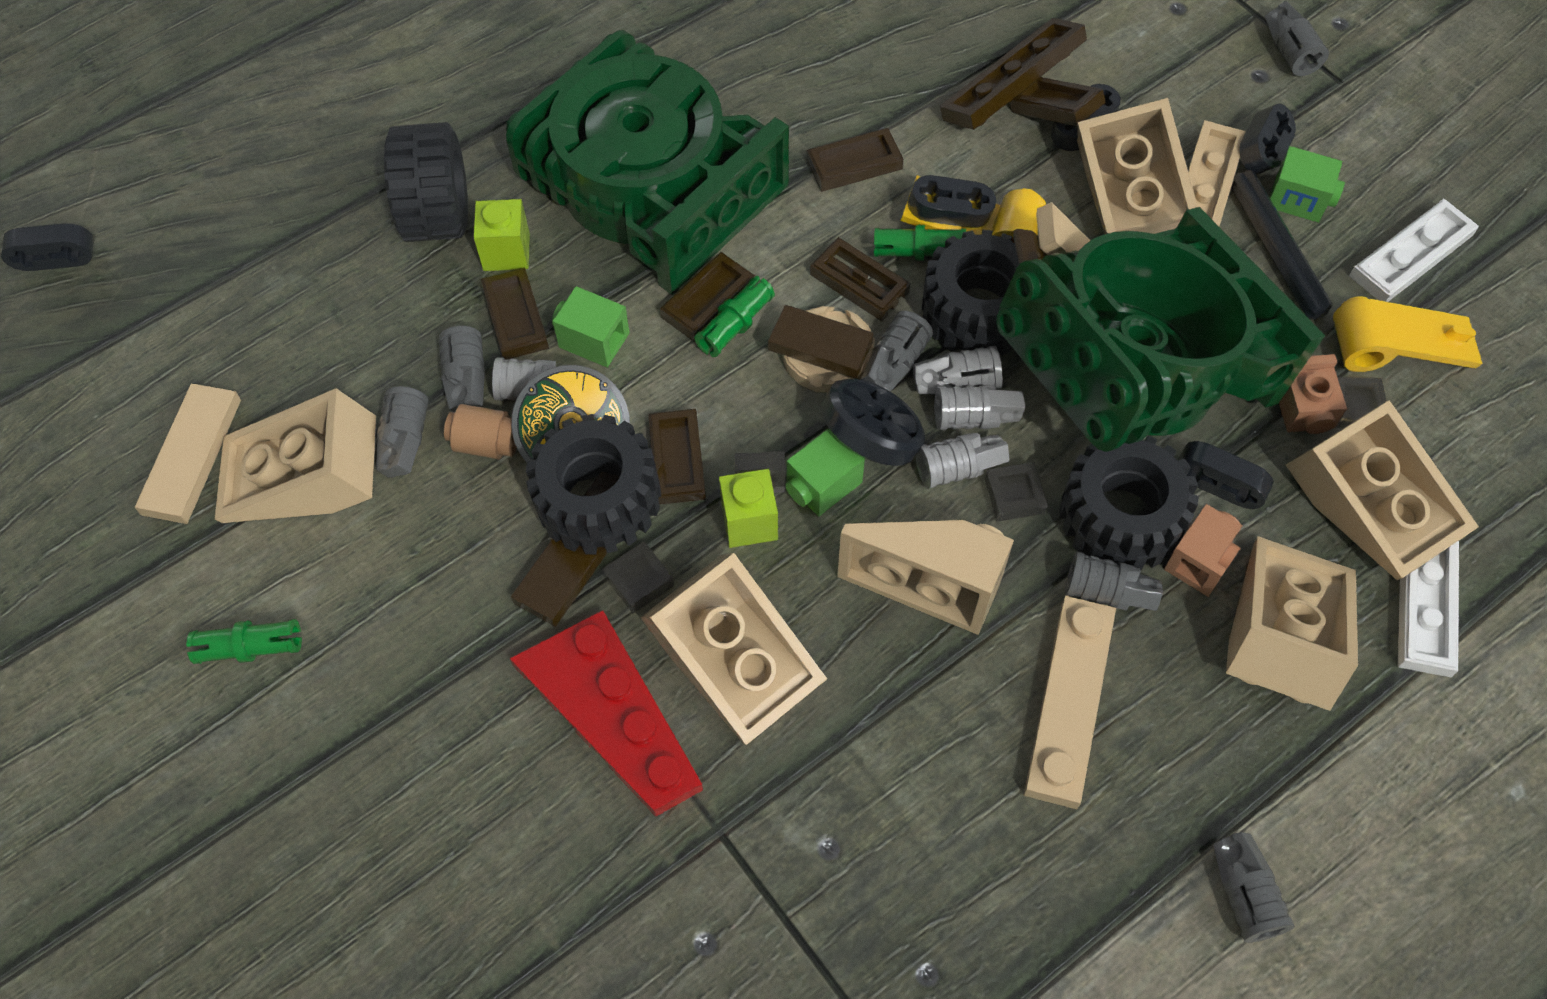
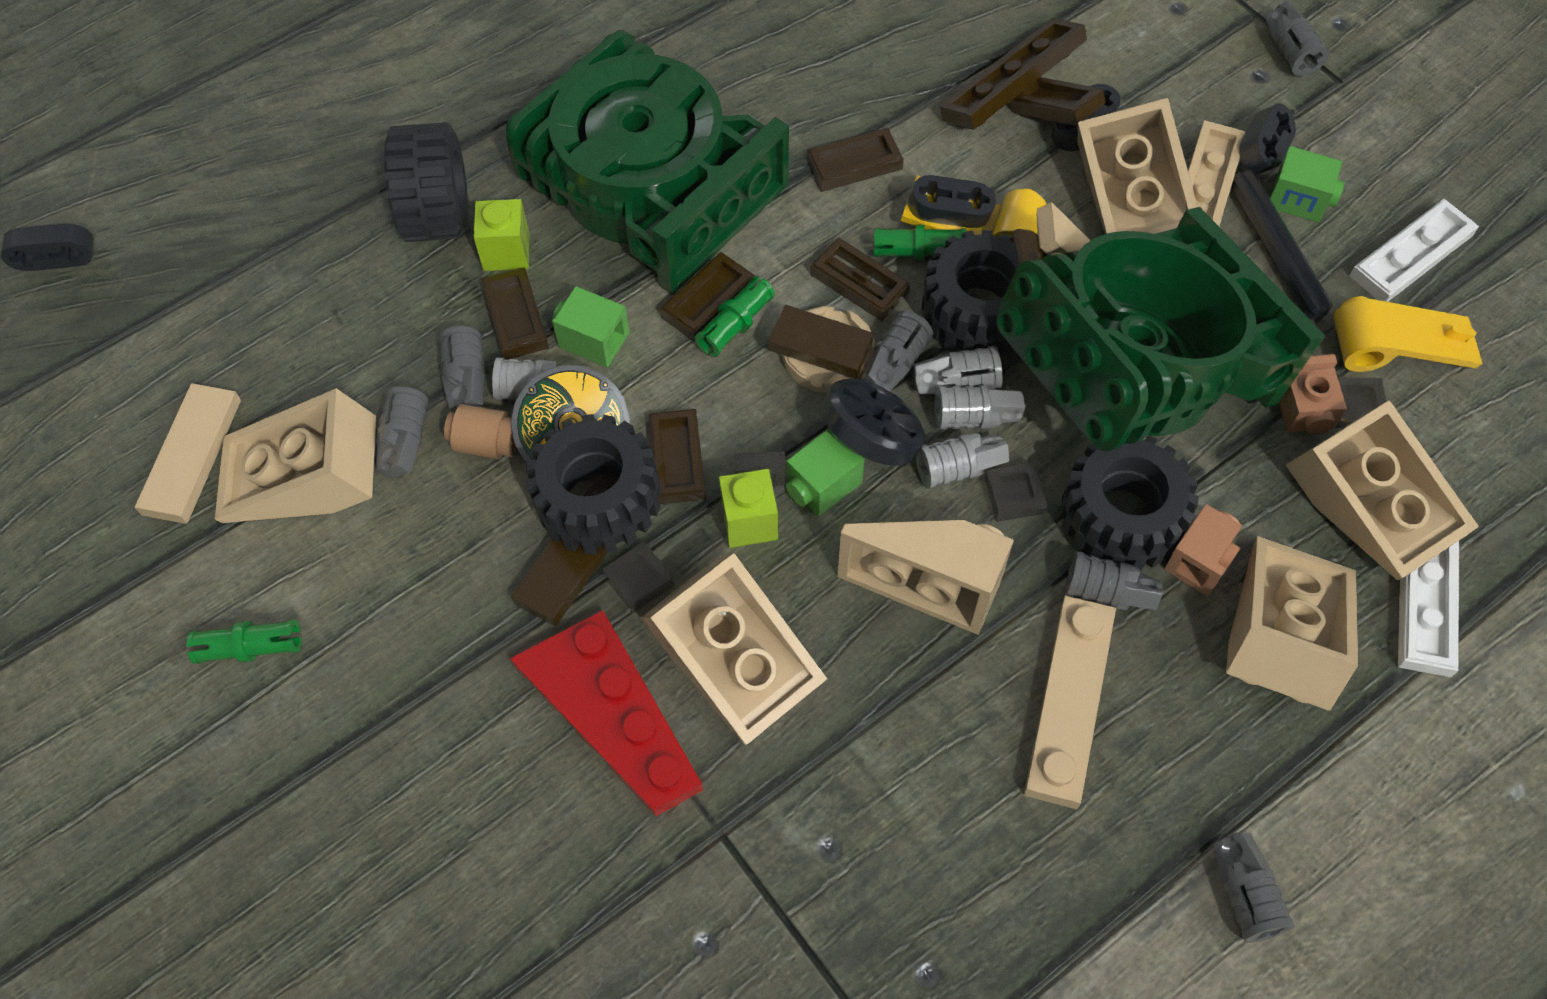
(1227, 475): black beam -> none

